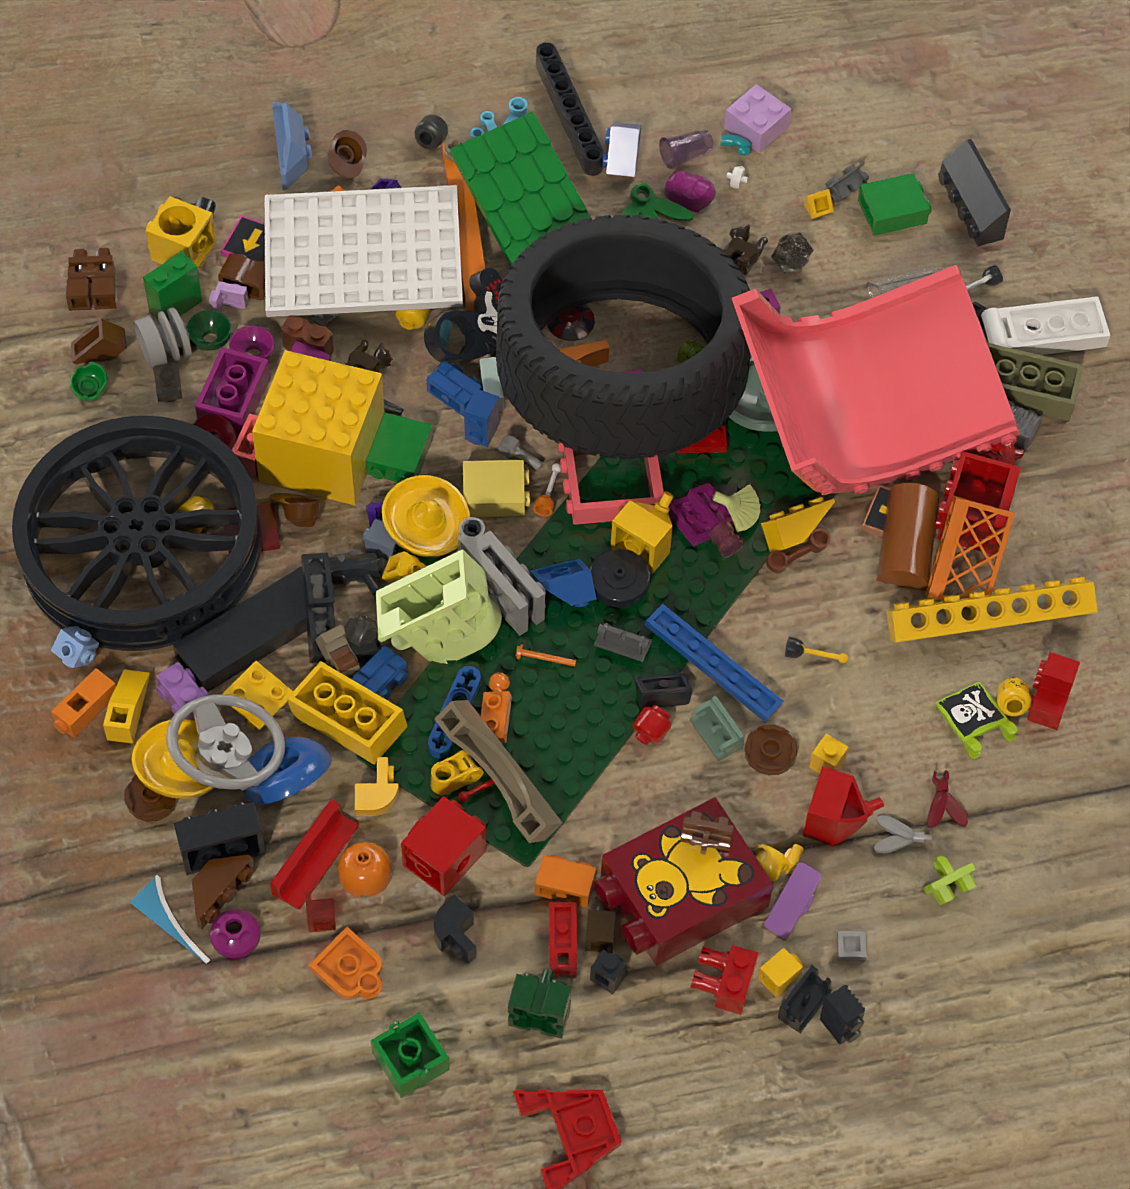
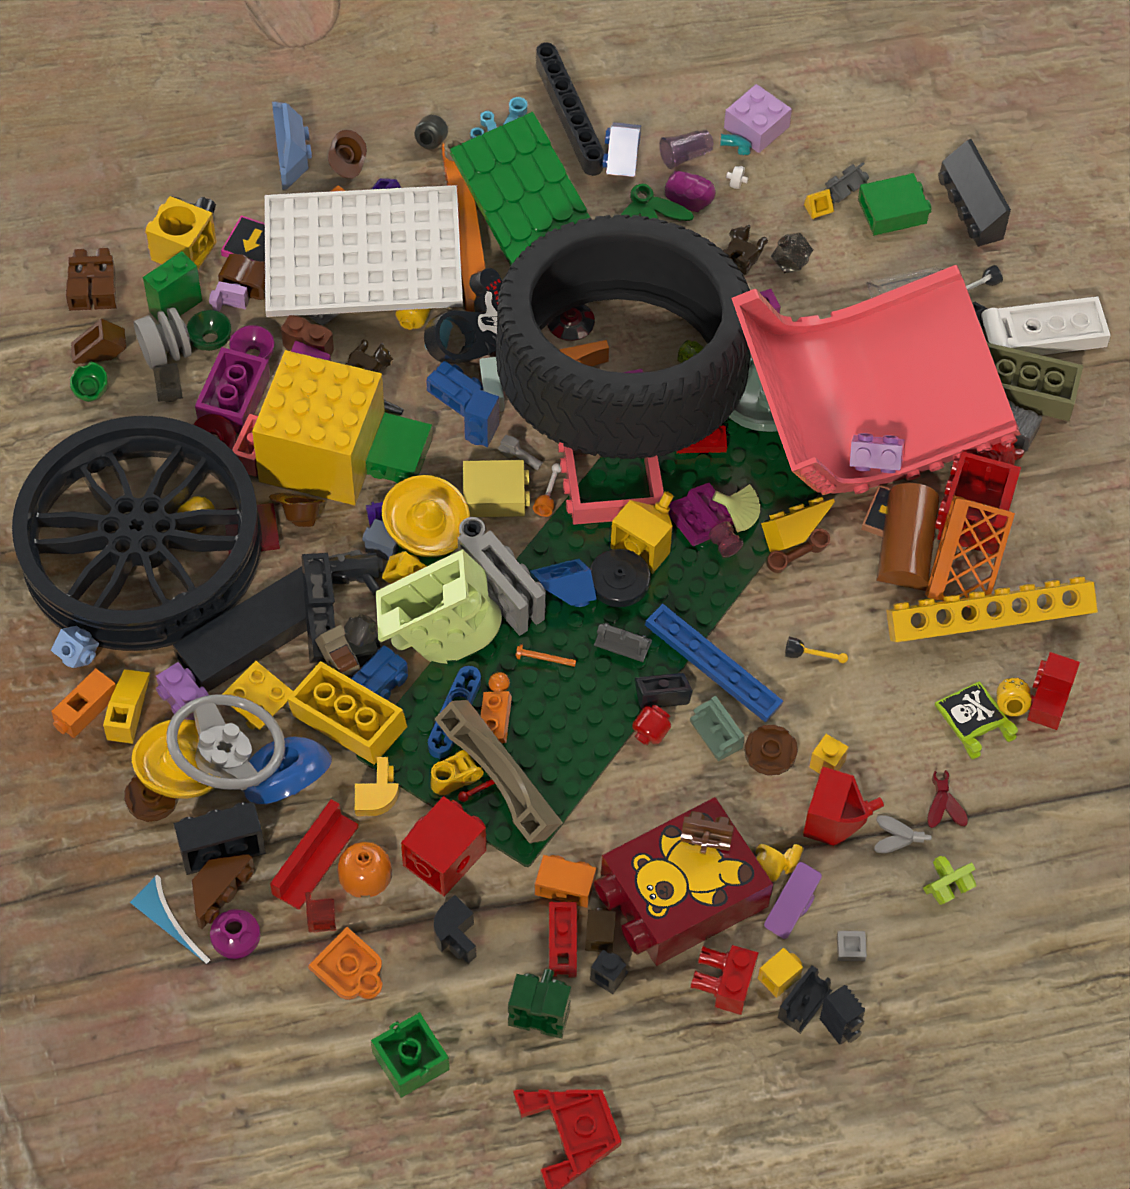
(876, 452): none -> medium lavender brick

